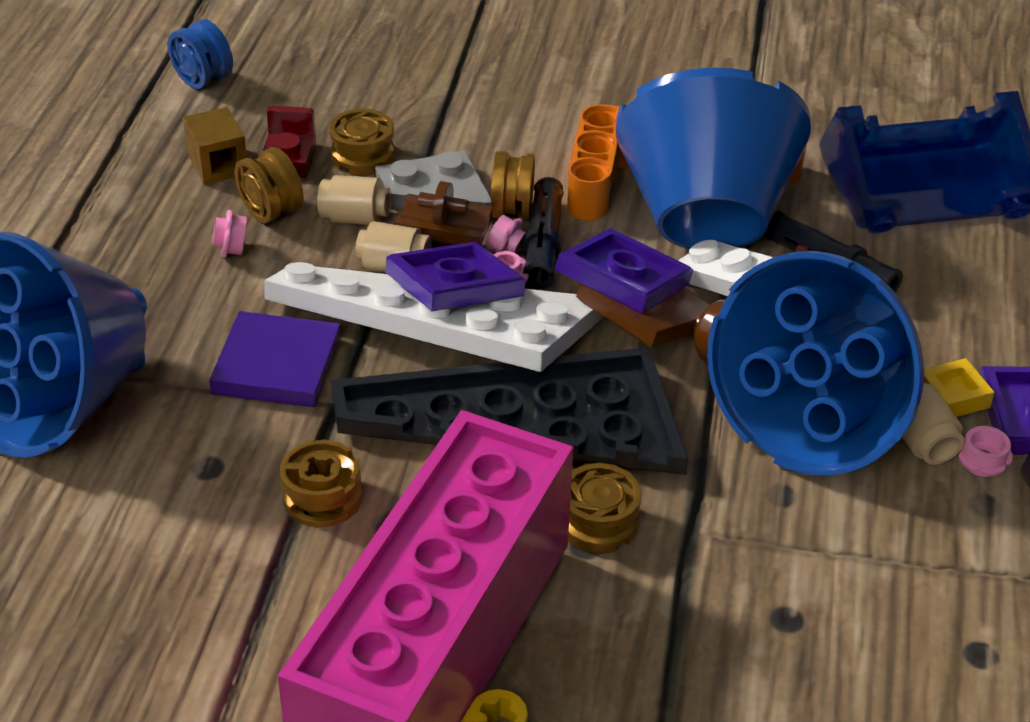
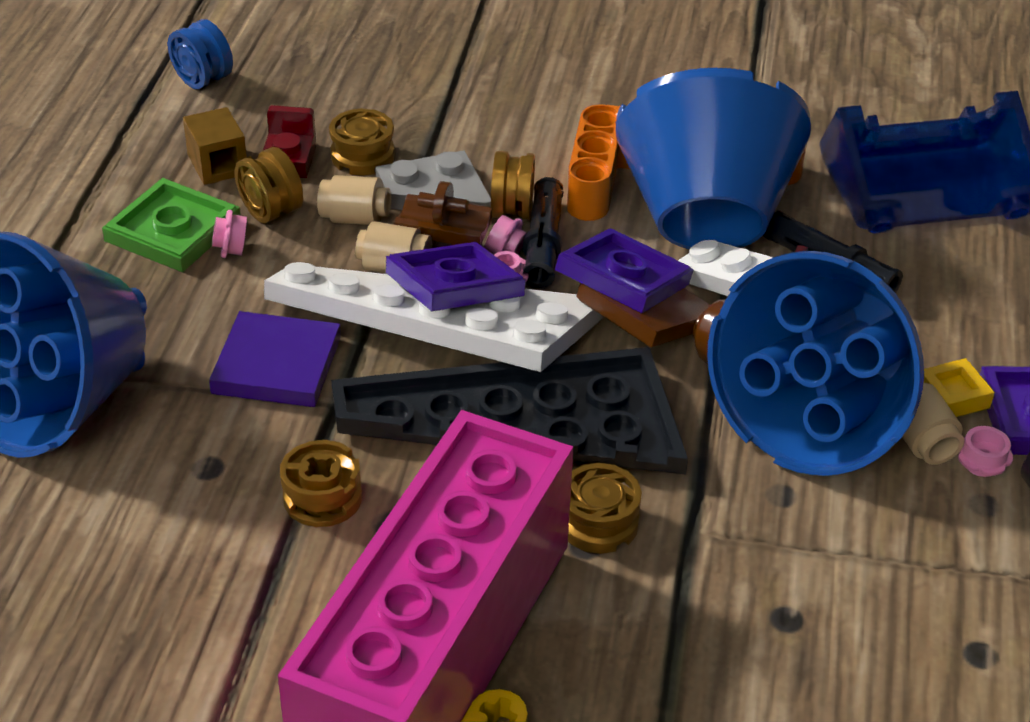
(168, 224): none -> bright green tile

